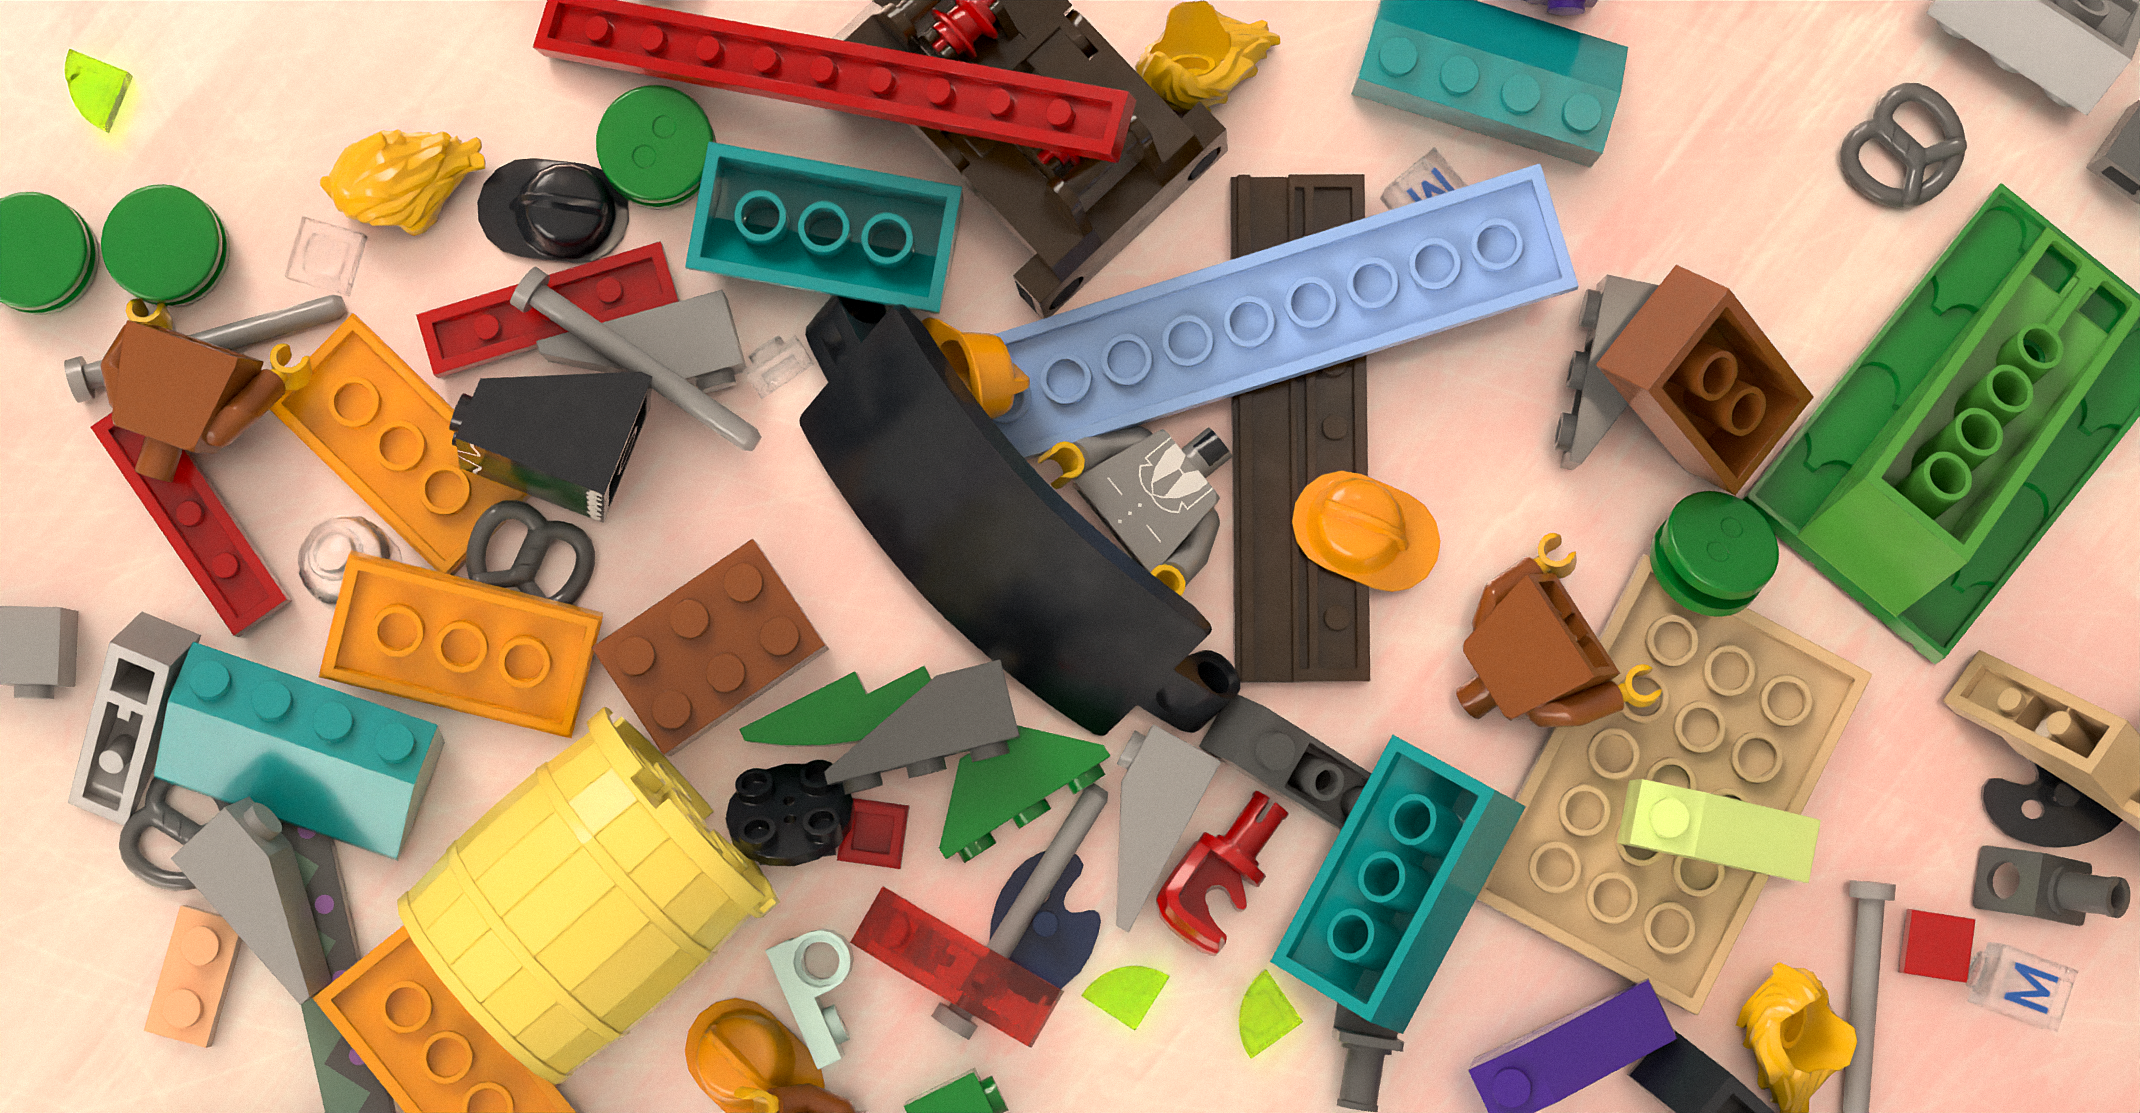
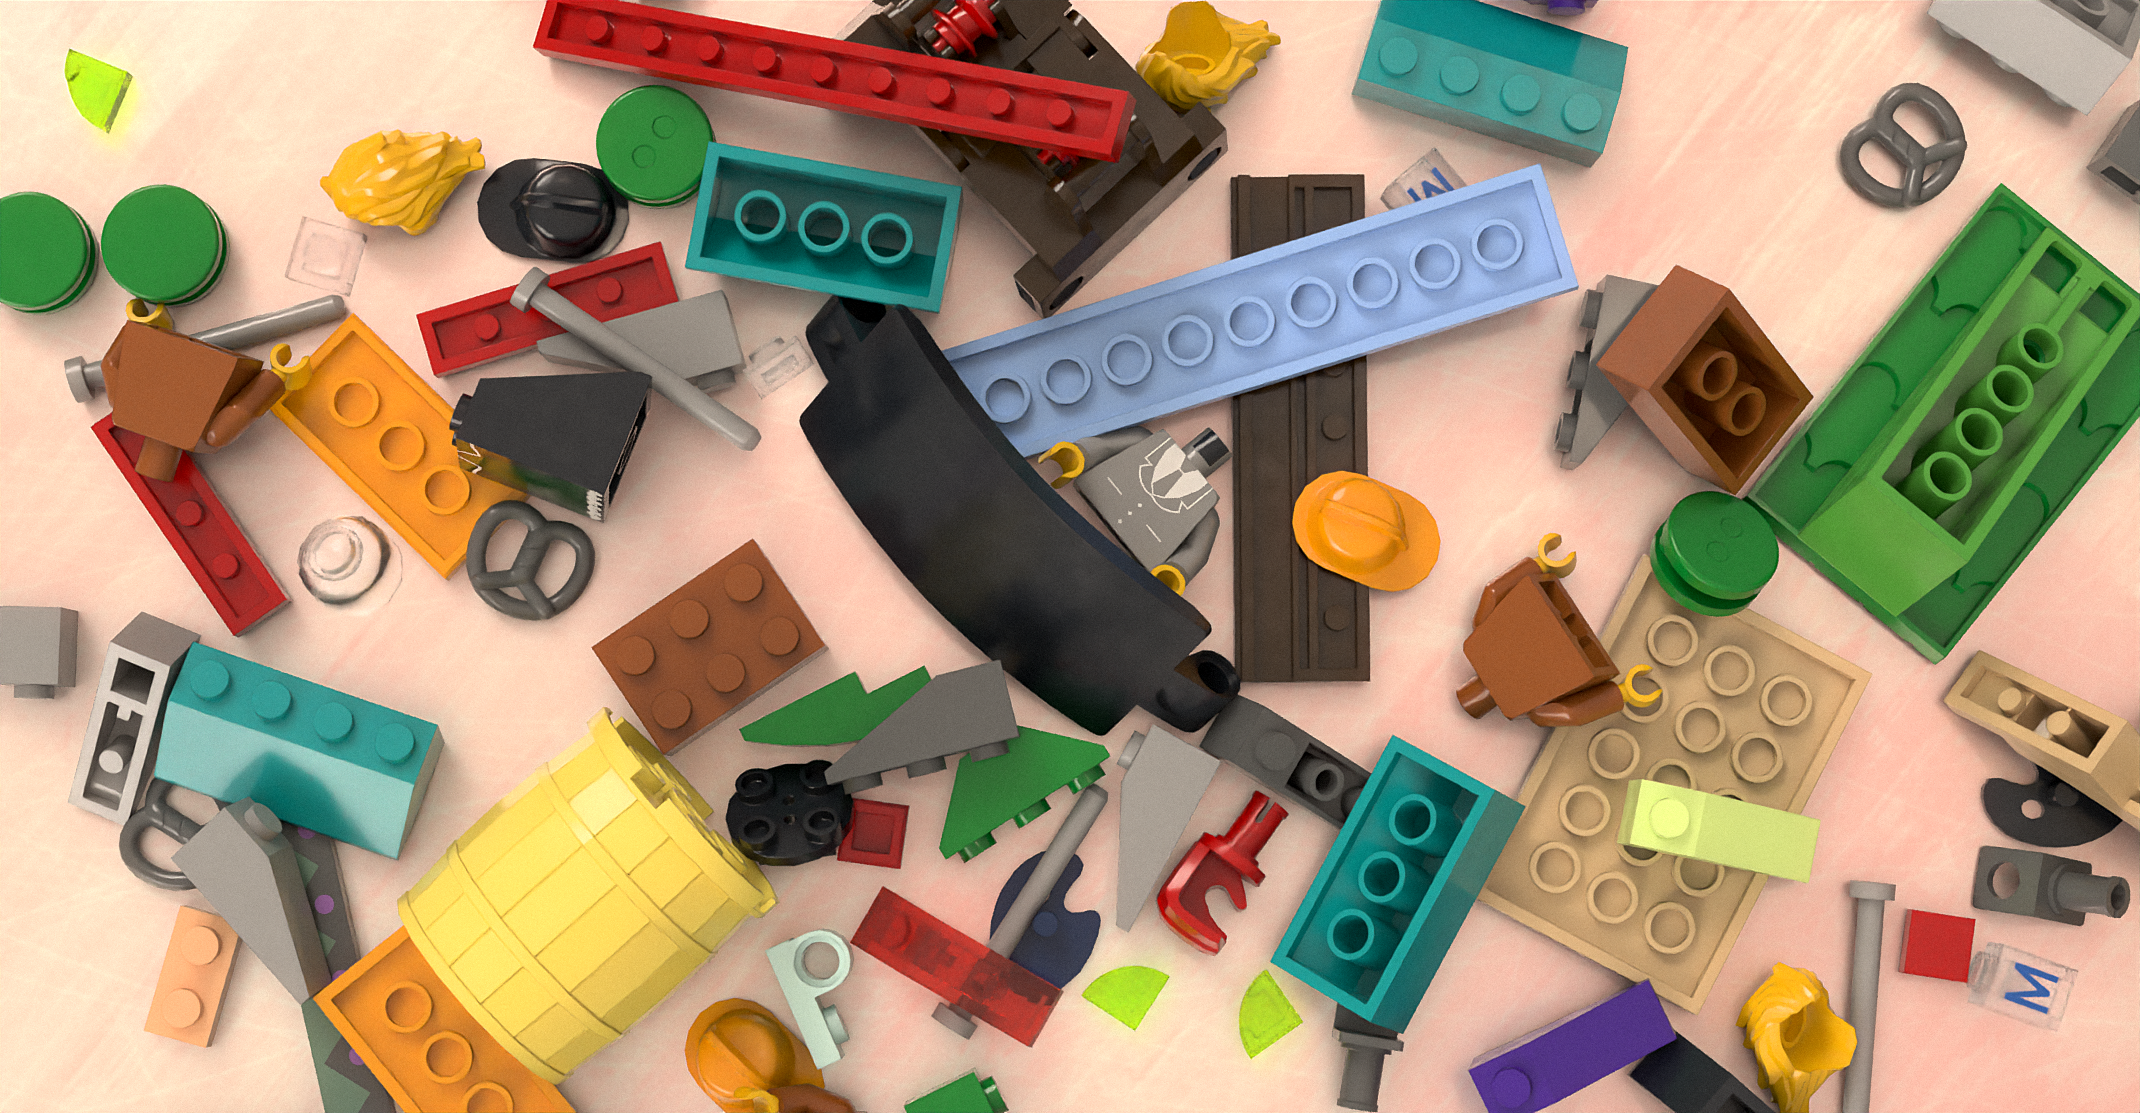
(460, 644): light orange tile -> none
(981, 364): light orange piece -> none

